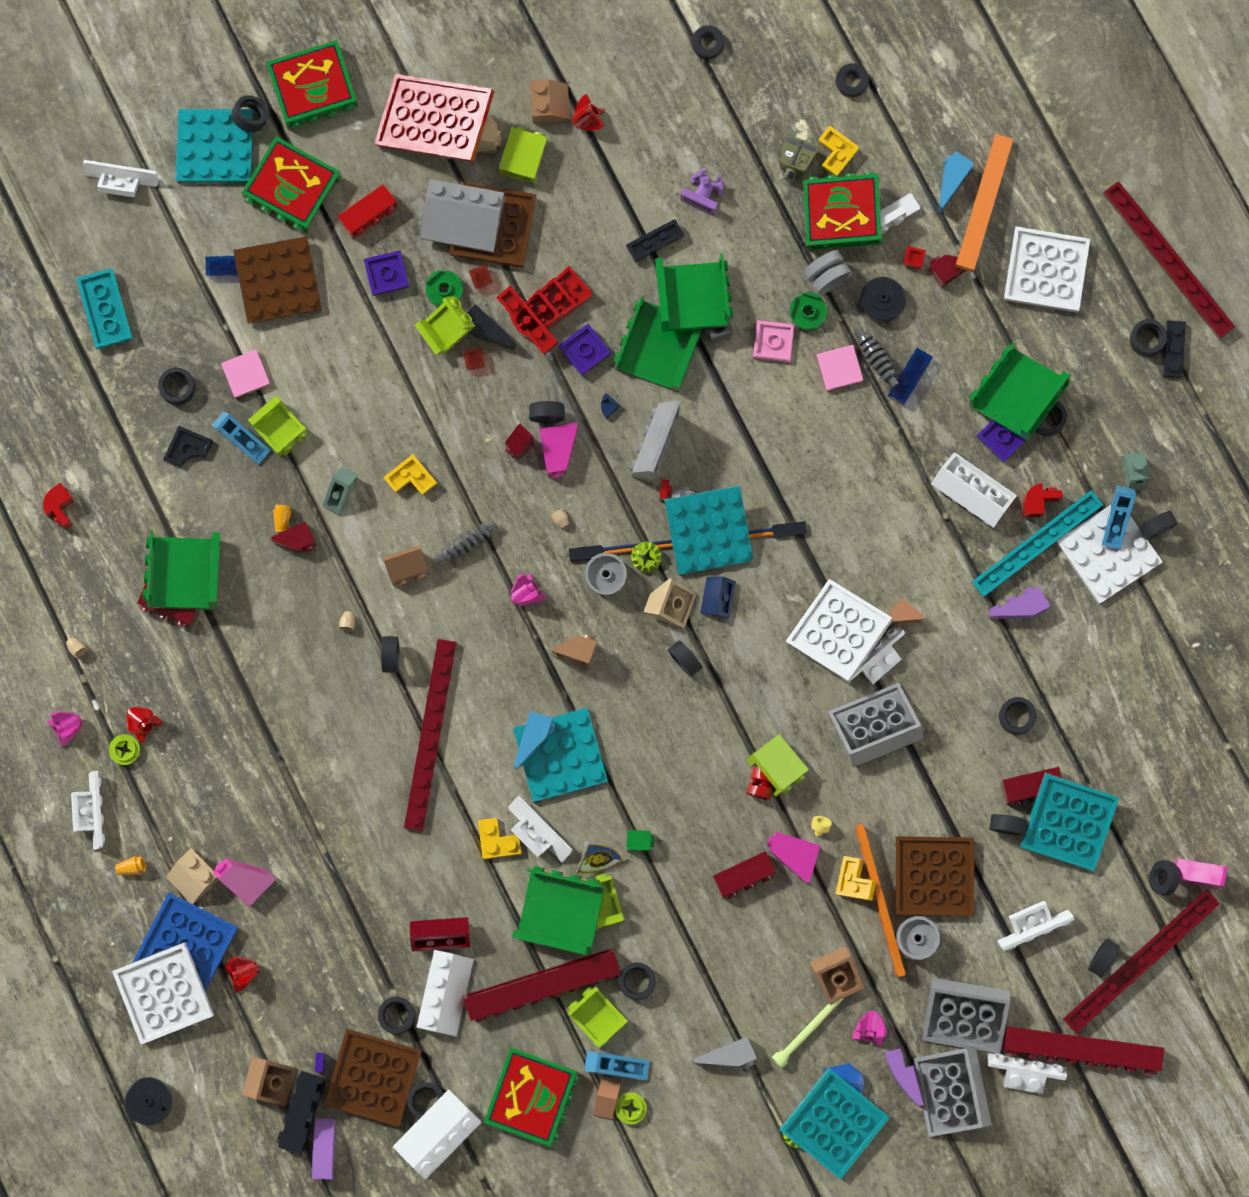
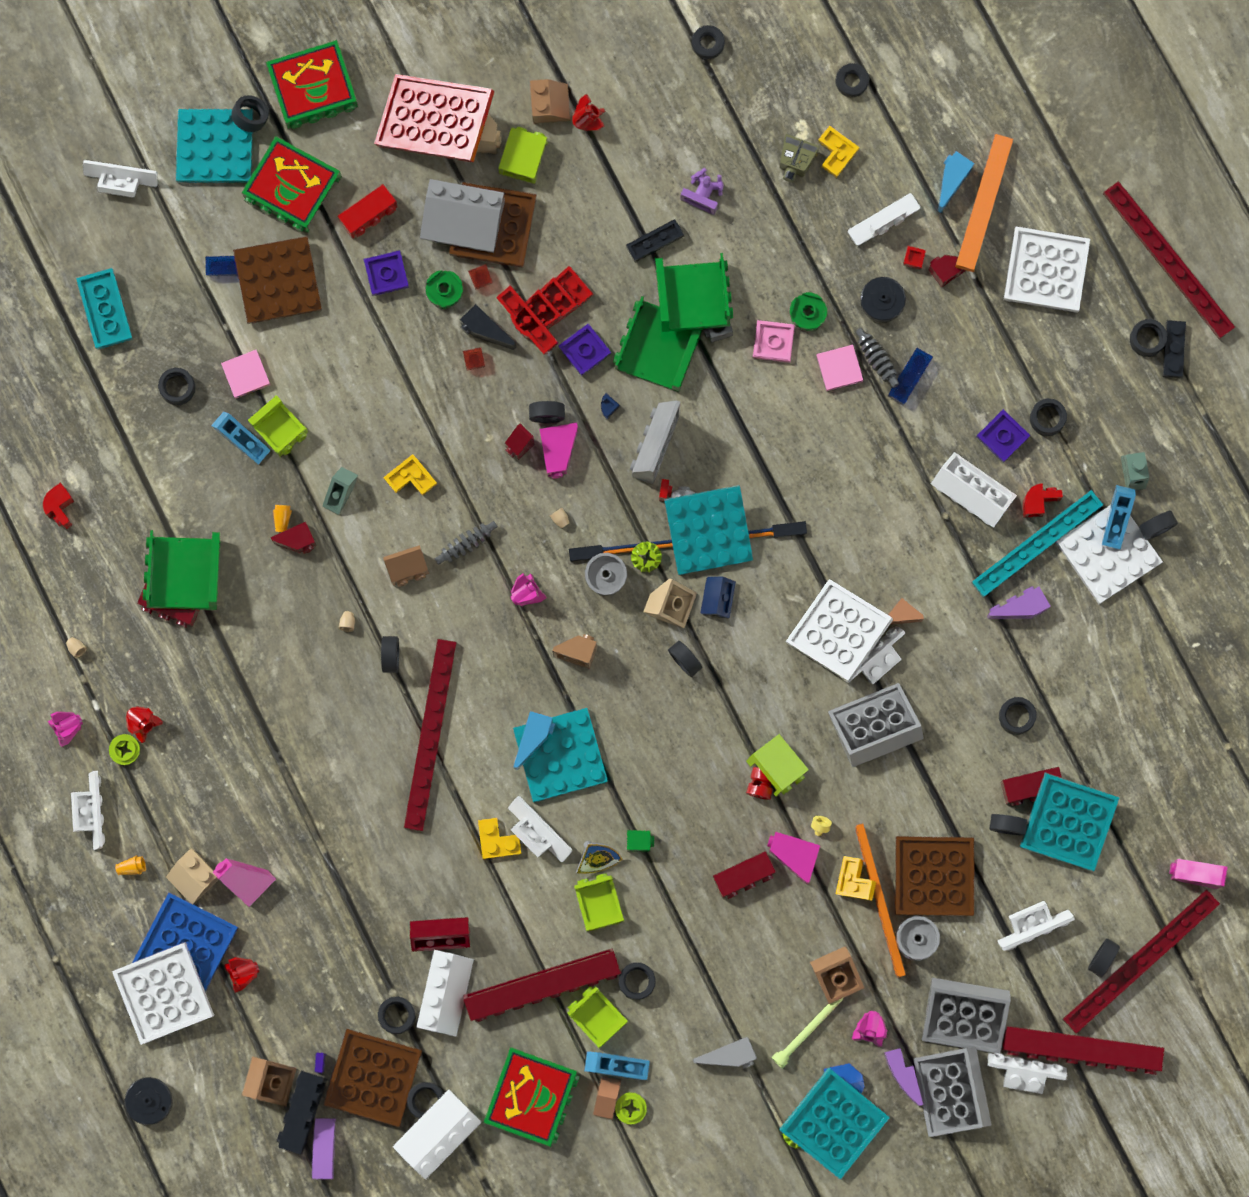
(185, 446): black tile -> none
(445, 326): lime panel -> none
(560, 911): green panel -> none
(827, 272): light grey wheel -> none
(842, 211): panel -> none
(1018, 392): green panel -> none
(1172, 880): black tyre -> none

